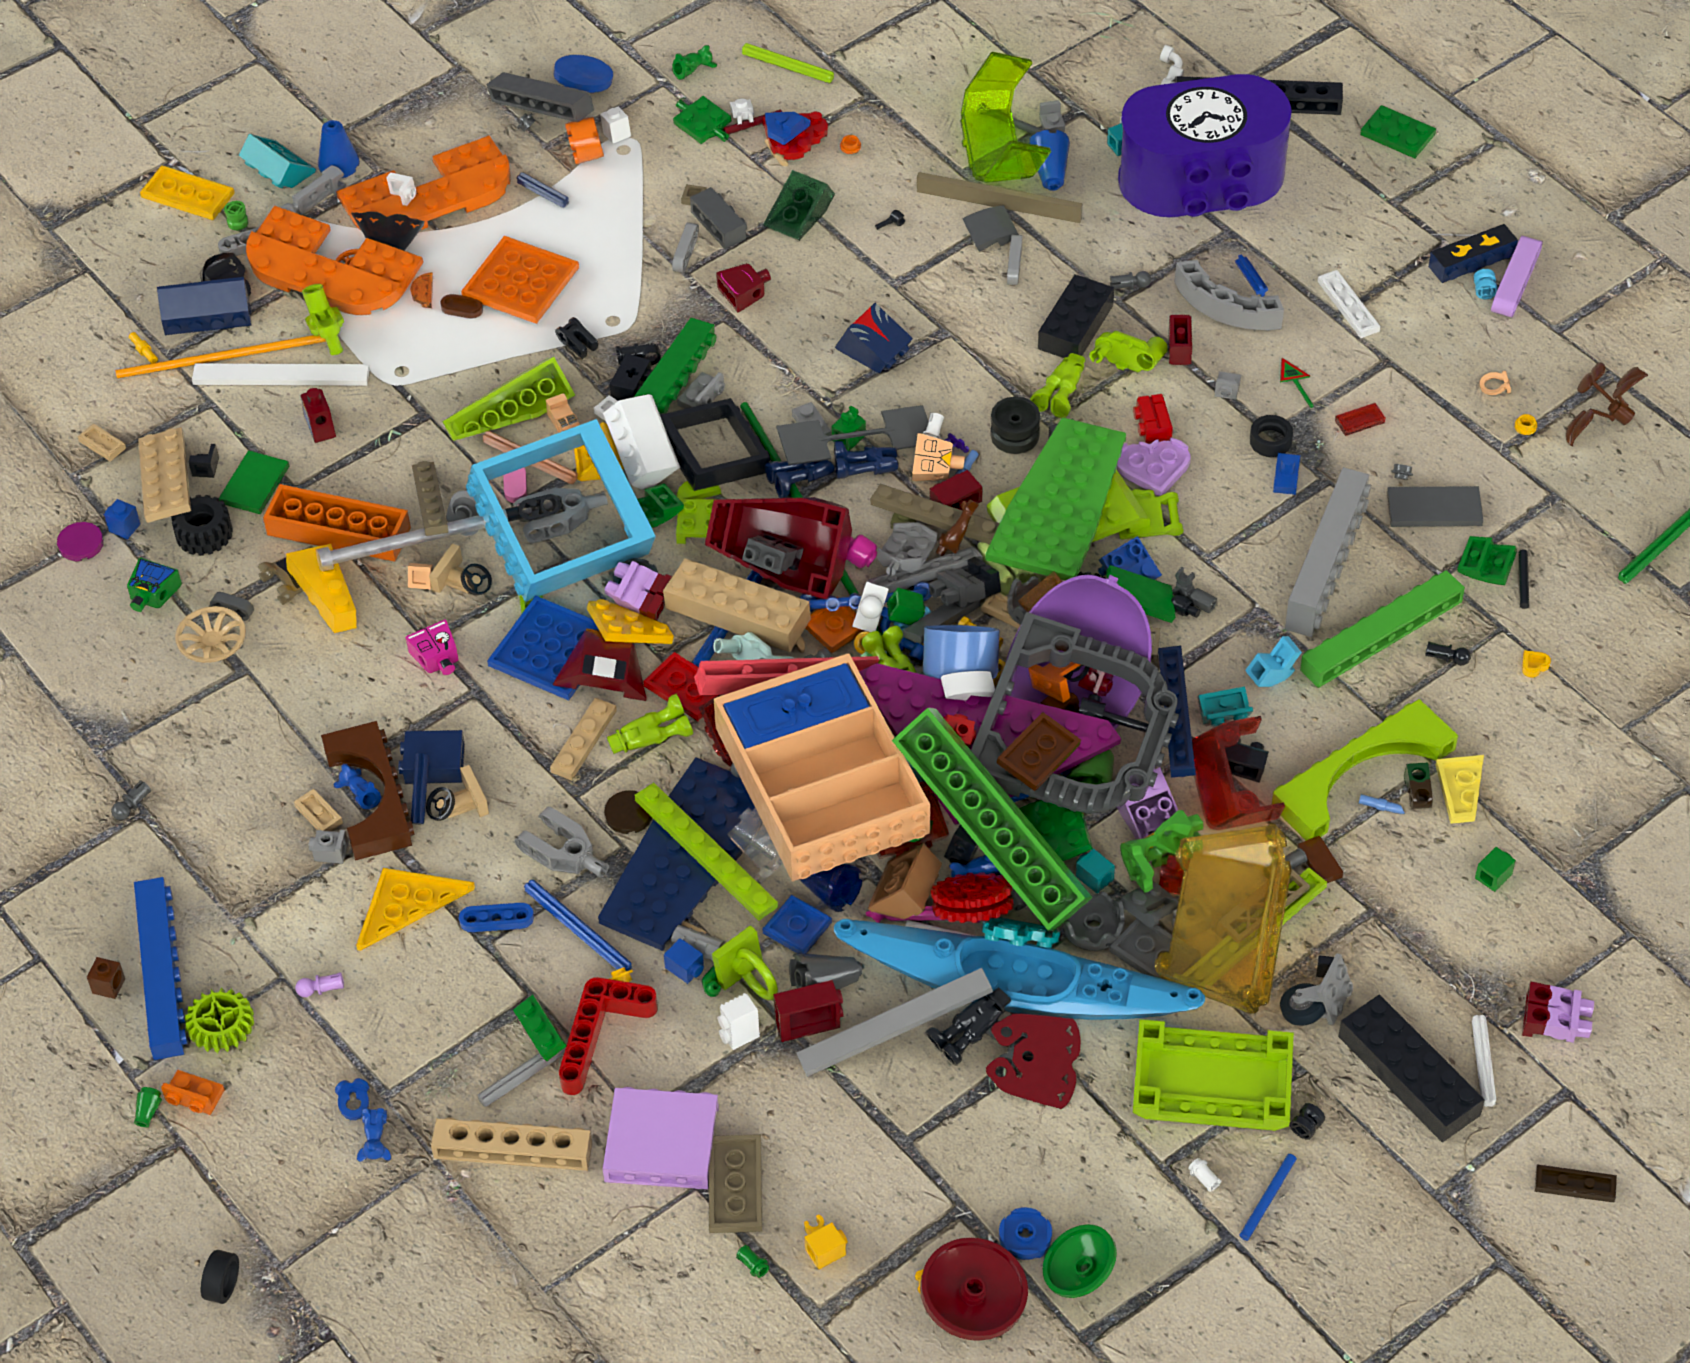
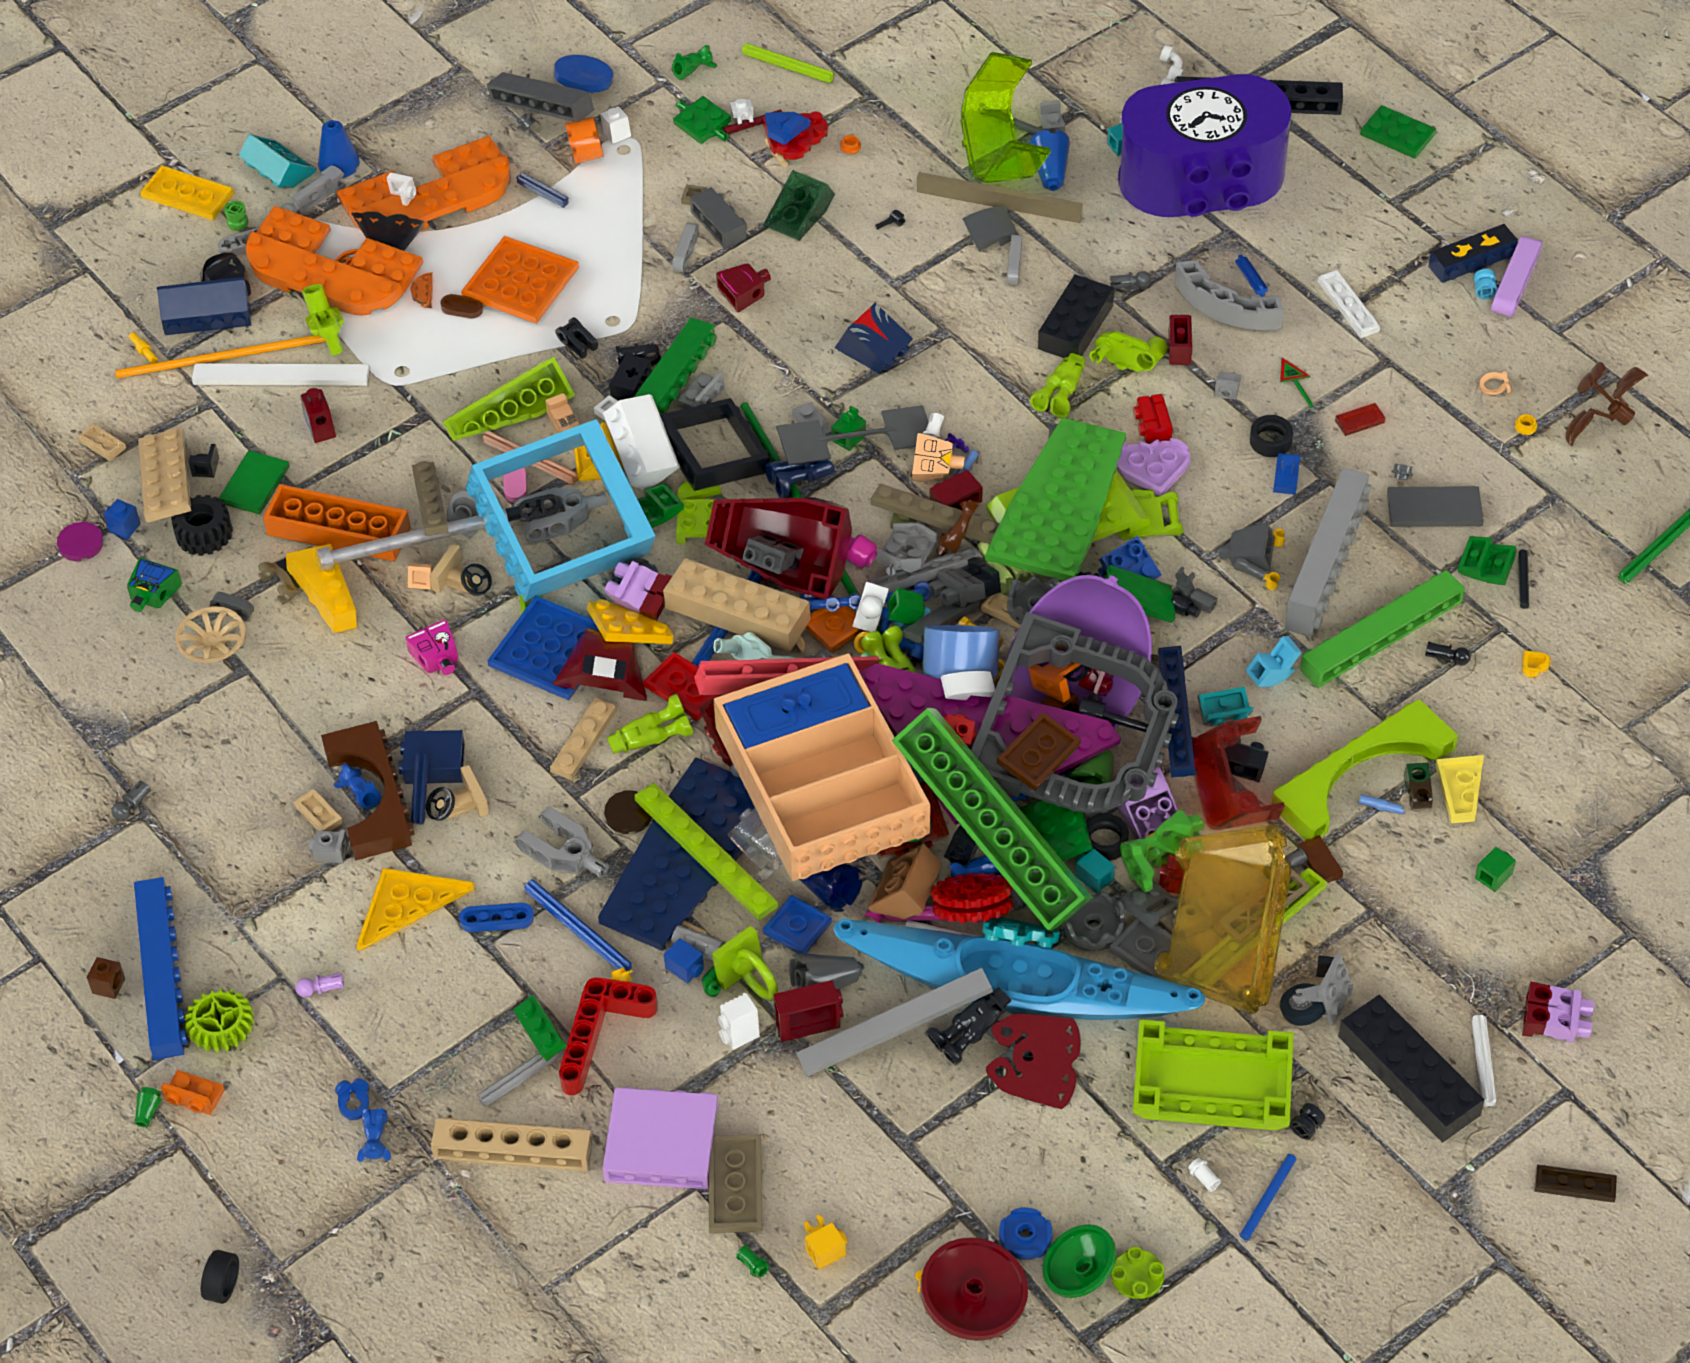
(877, 459): dark blue piece -> none
(1015, 425): pearl dark grey wheel -> none
(1035, 594): clear orange tile -> none
(1109, 822): none -> black tyre
(1137, 1273): none -> lime dish
(1253, 550): none -> dark grey torso

